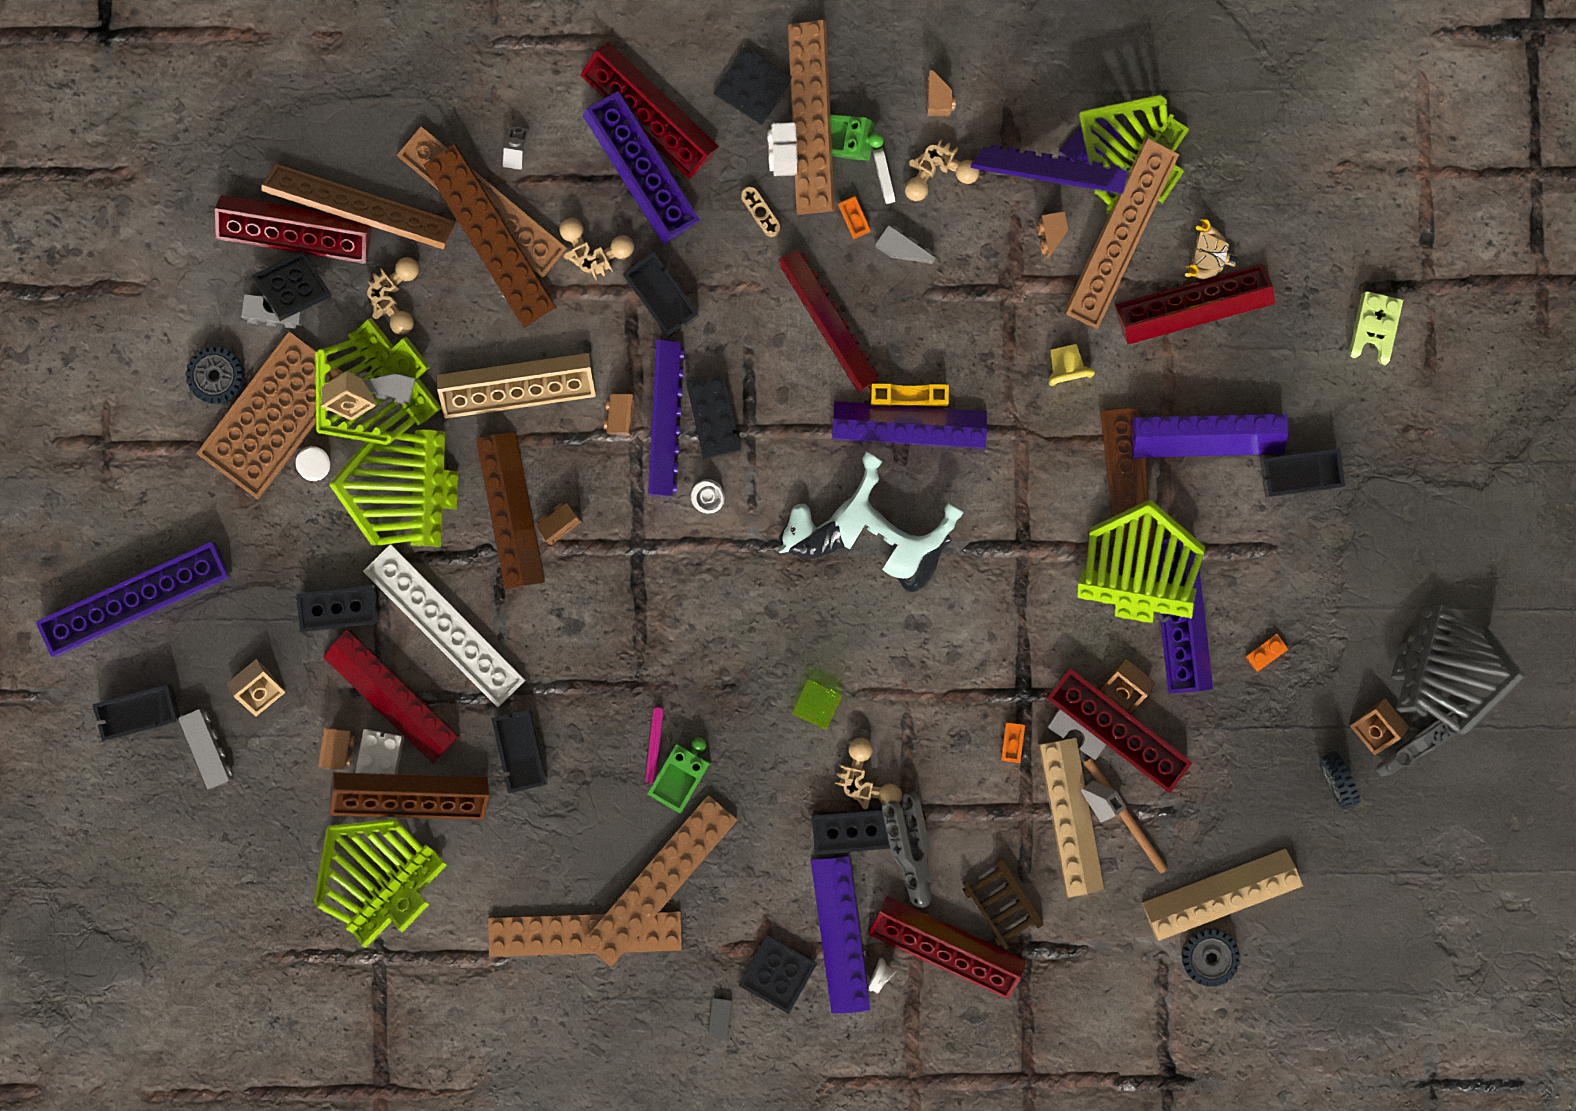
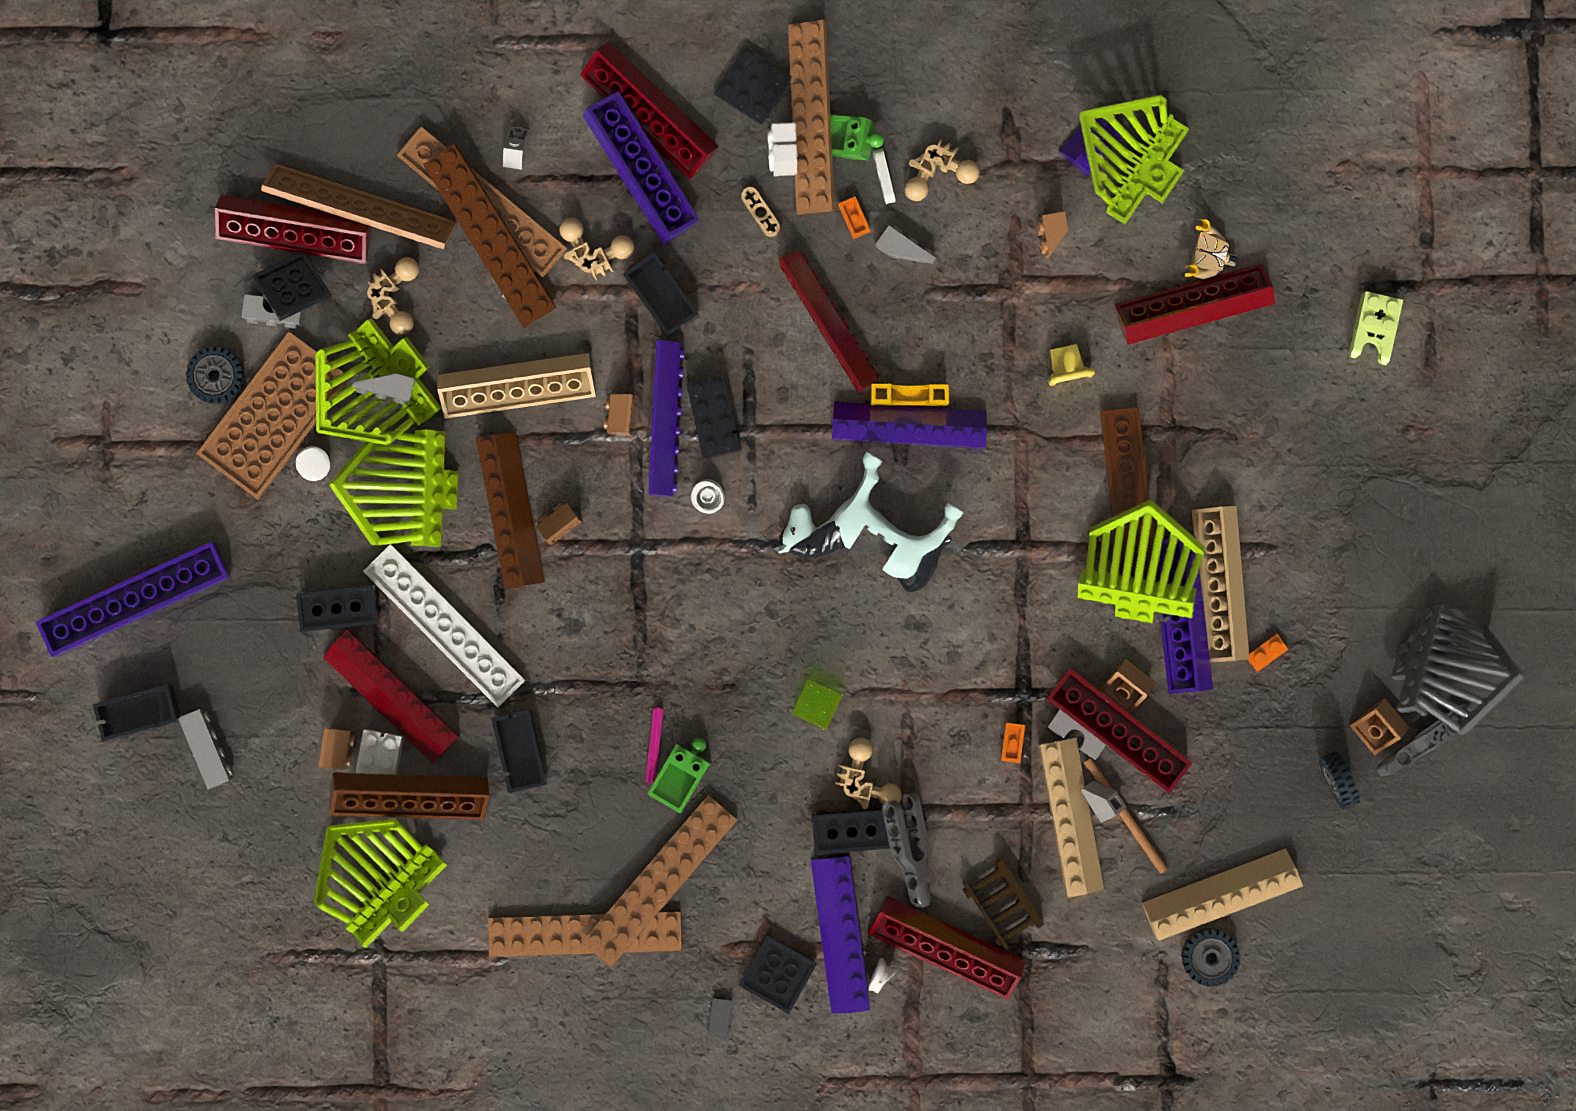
(255, 688): tan slope -> none
(347, 396): tan slope -> none
(939, 96): medium nougat slope -> none
(1051, 169): dark purple slope -> none
(1121, 233): medium nougat plate -> none
(1209, 435): dark purple slope -> none
(1222, 583): none -> tan slope
(1302, 473): black piece -> none

